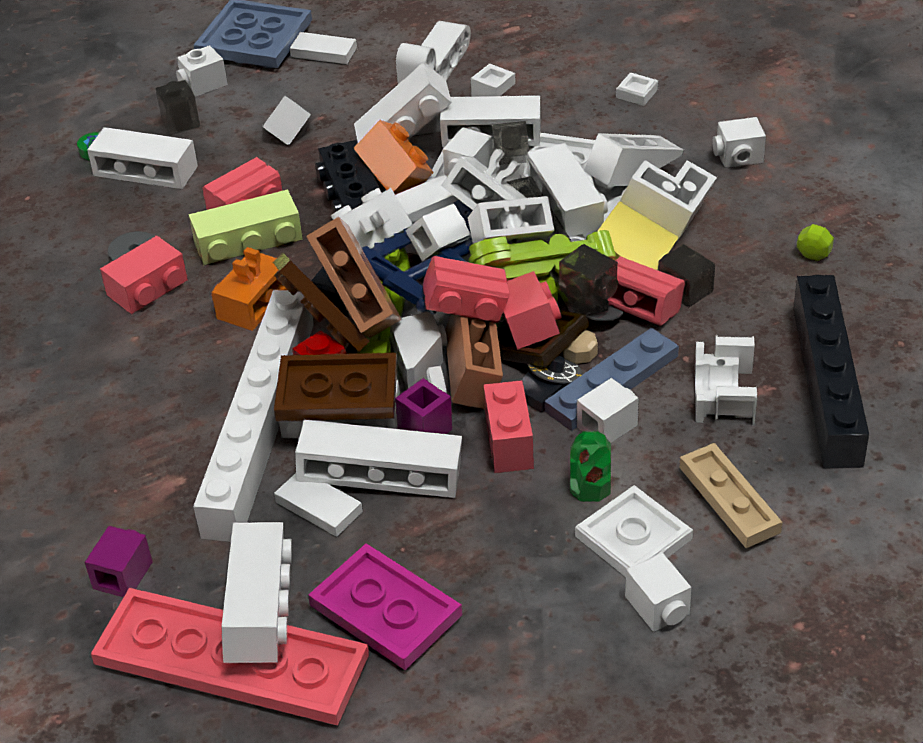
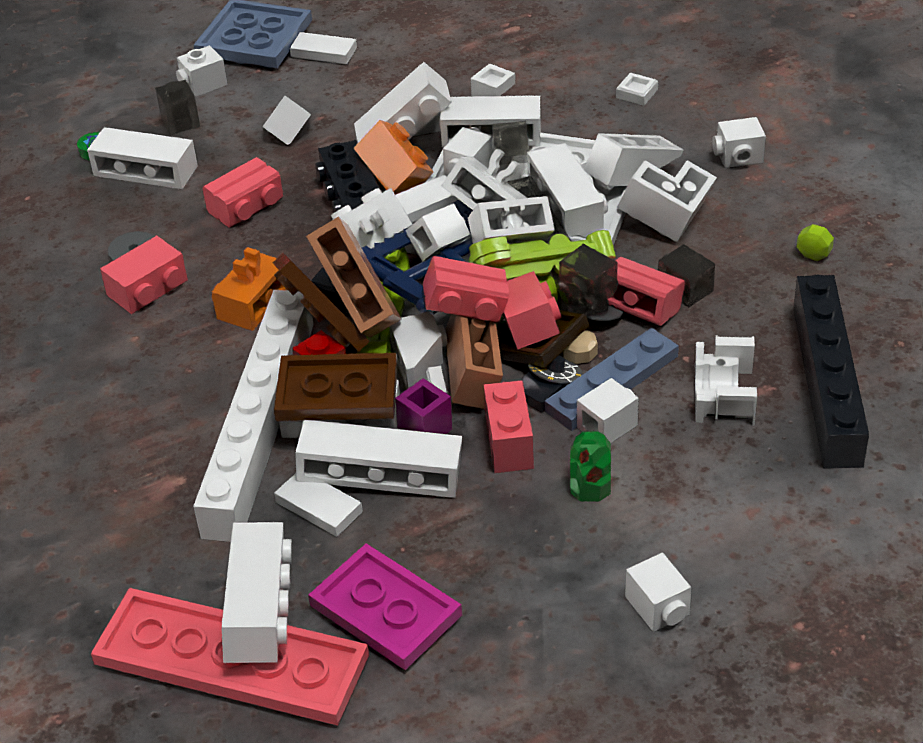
(118, 561): magenta brick -> none
(250, 223): yellowish green brick -> none
(439, 50): white beam -> none
(632, 530): white tile -> none
(637, 236): light yellow tile -> none
(730, 495): tan plate -> none

